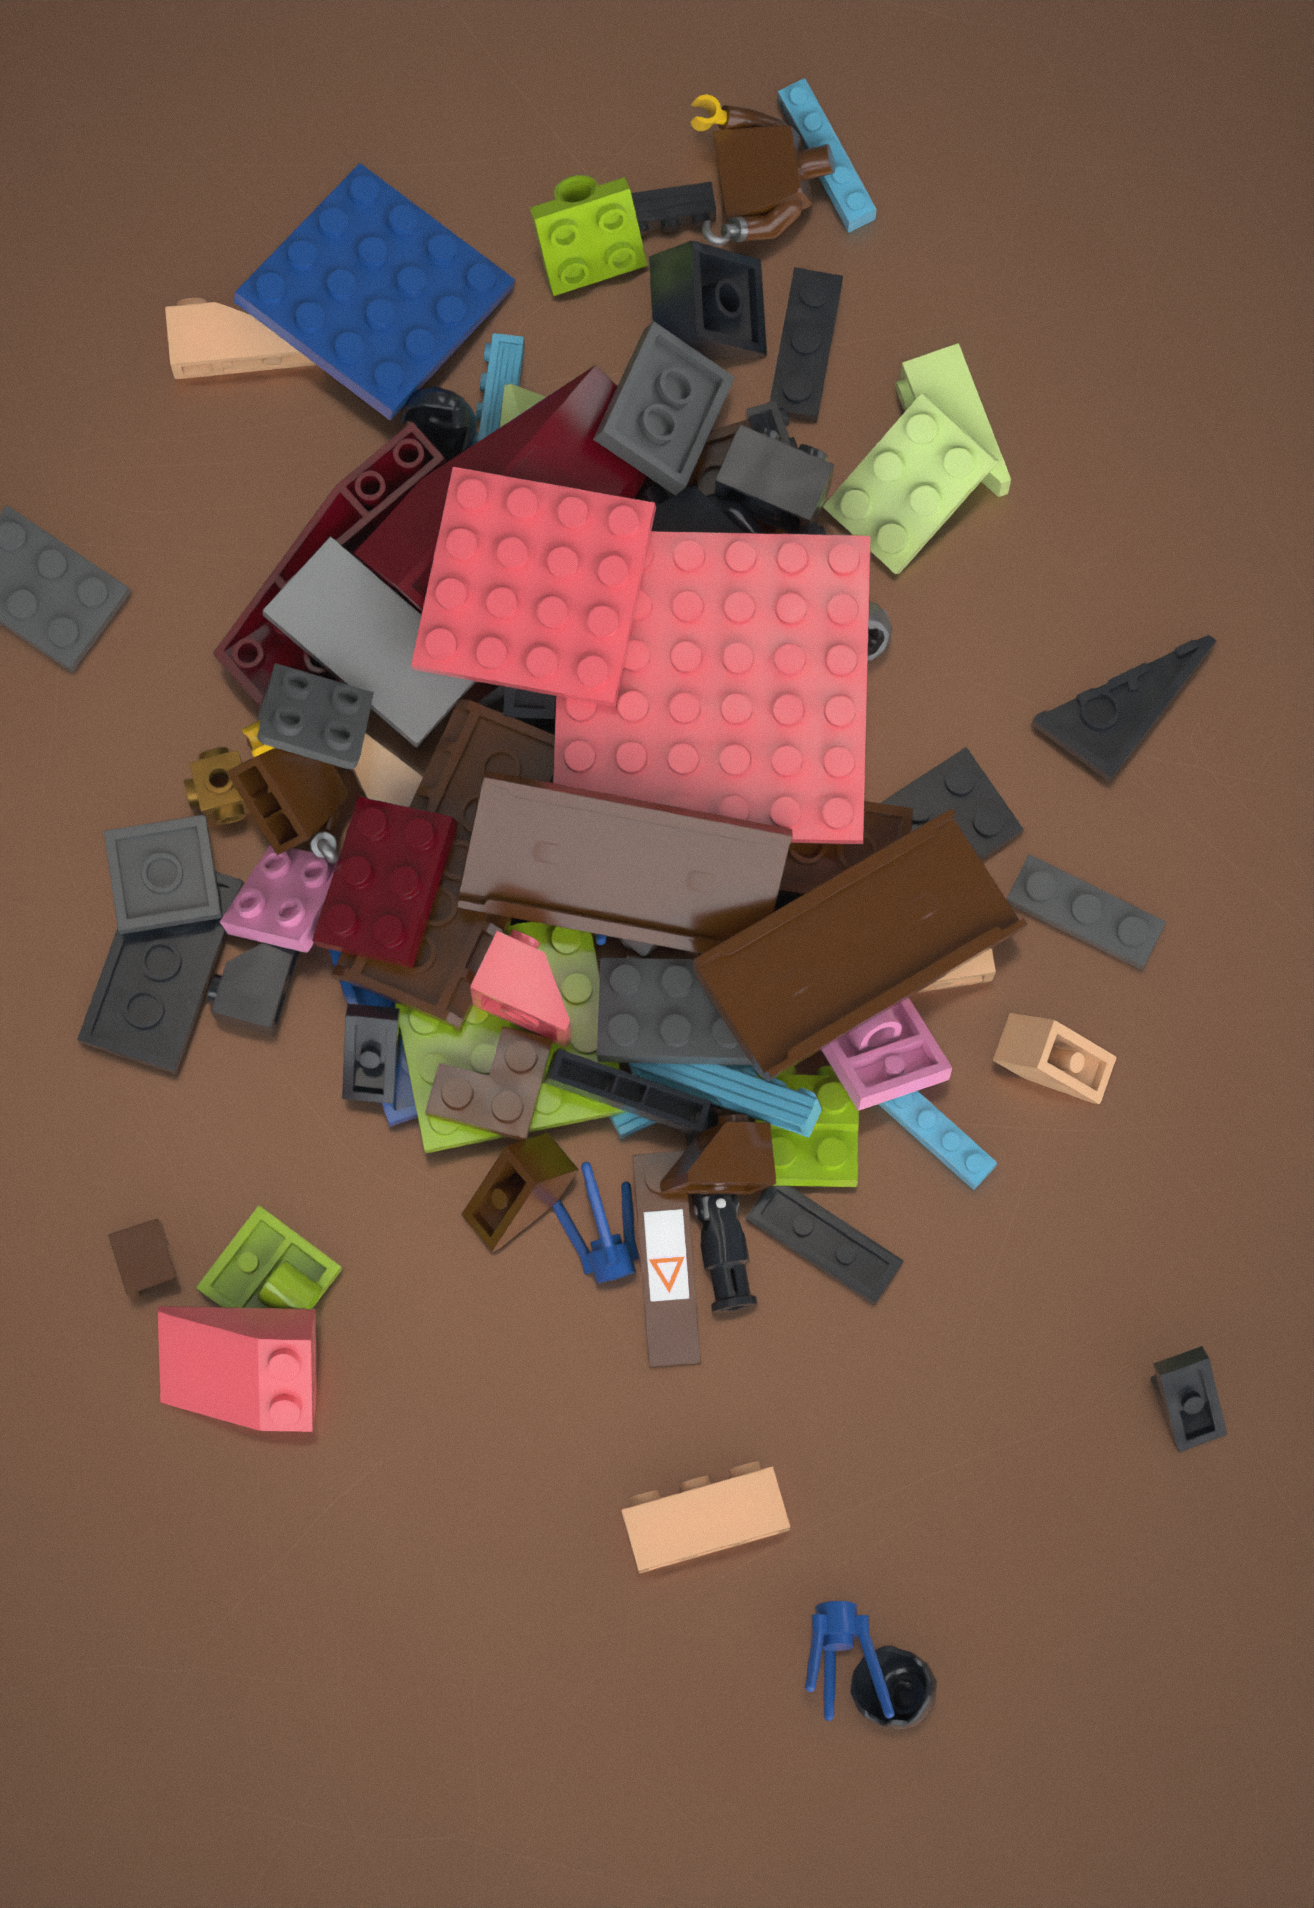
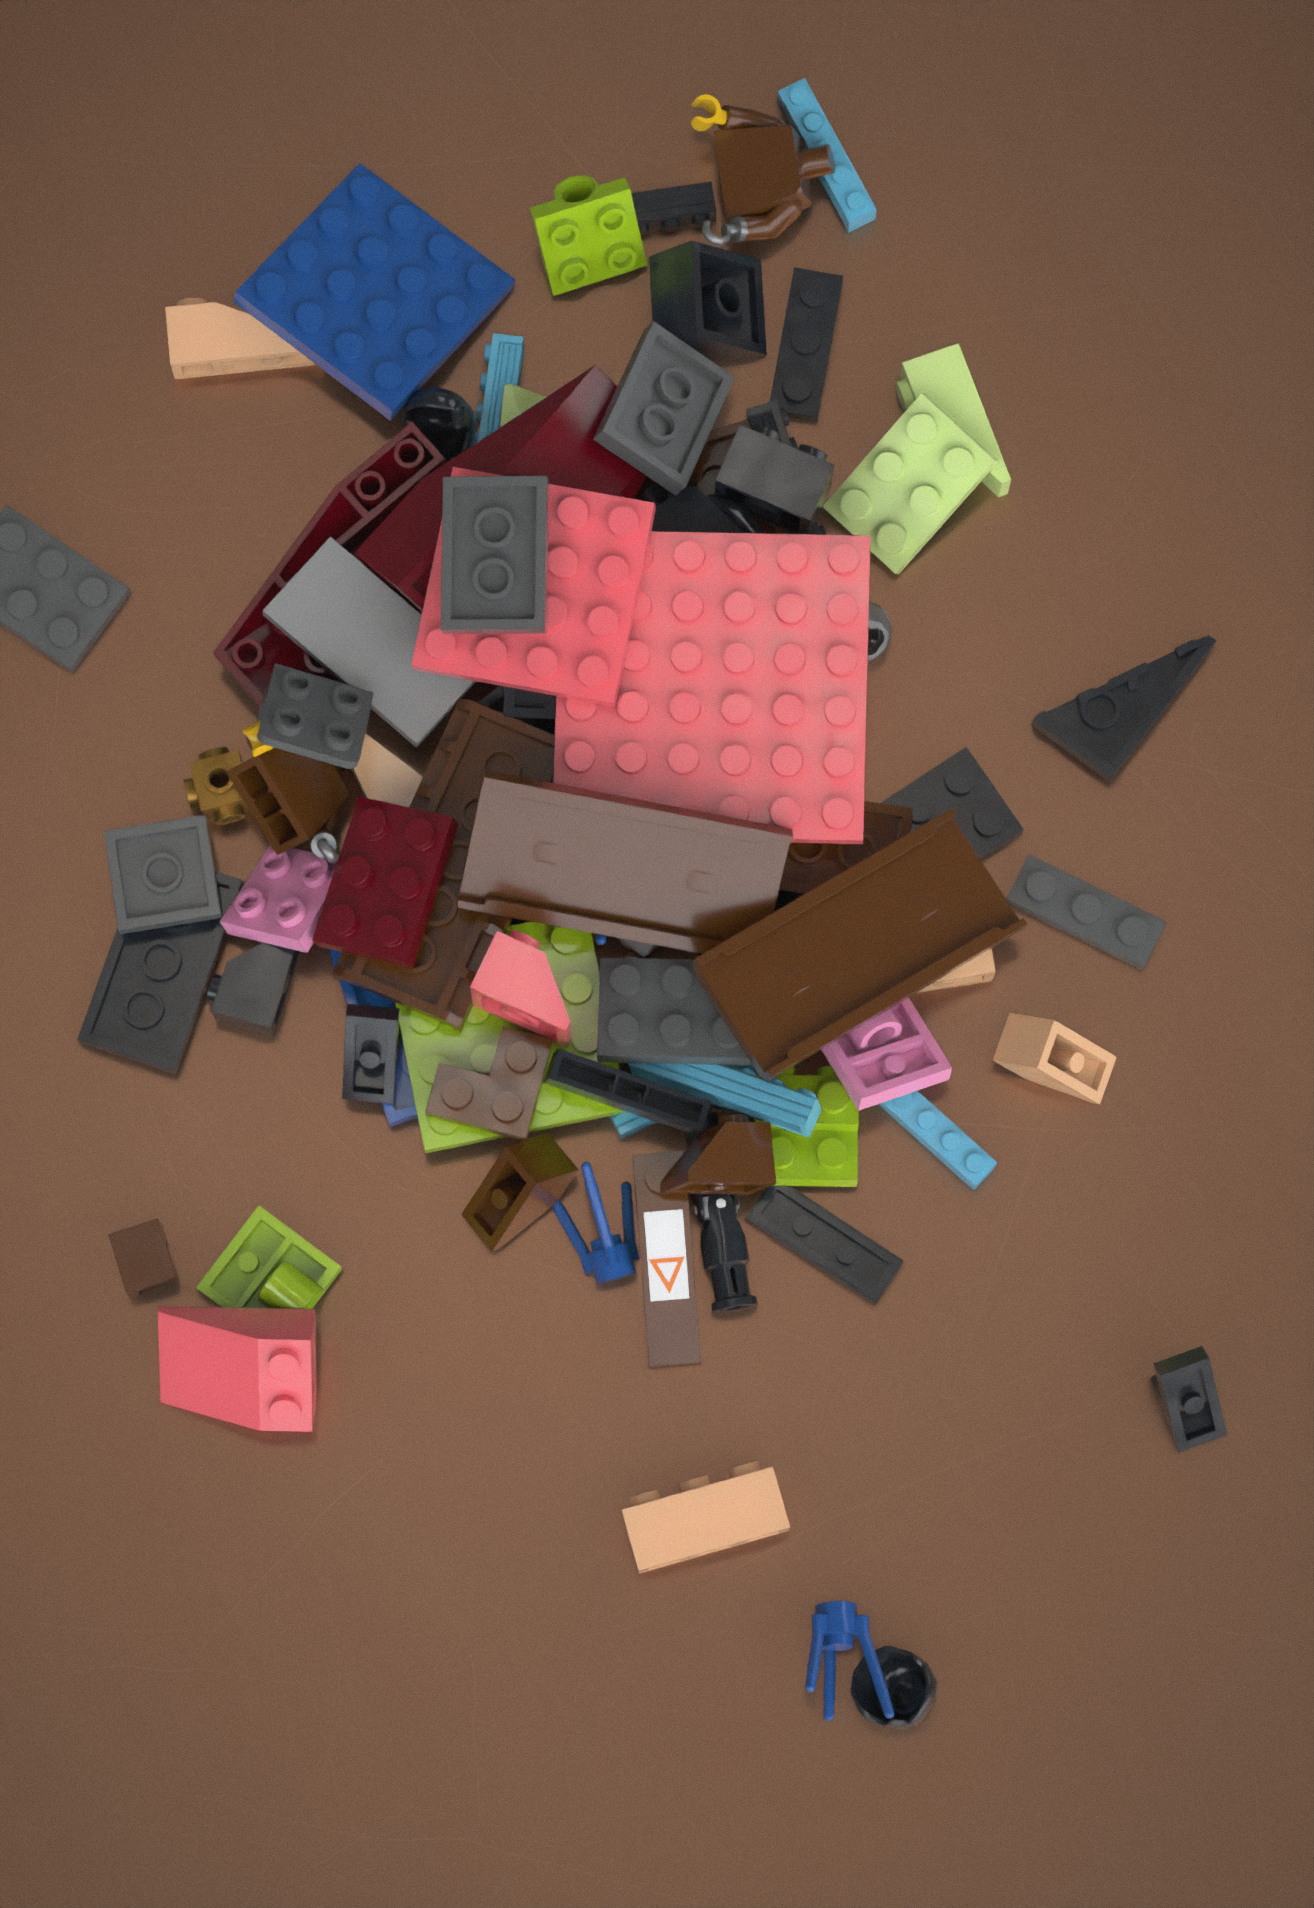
(494, 555): none -> dark grey plate

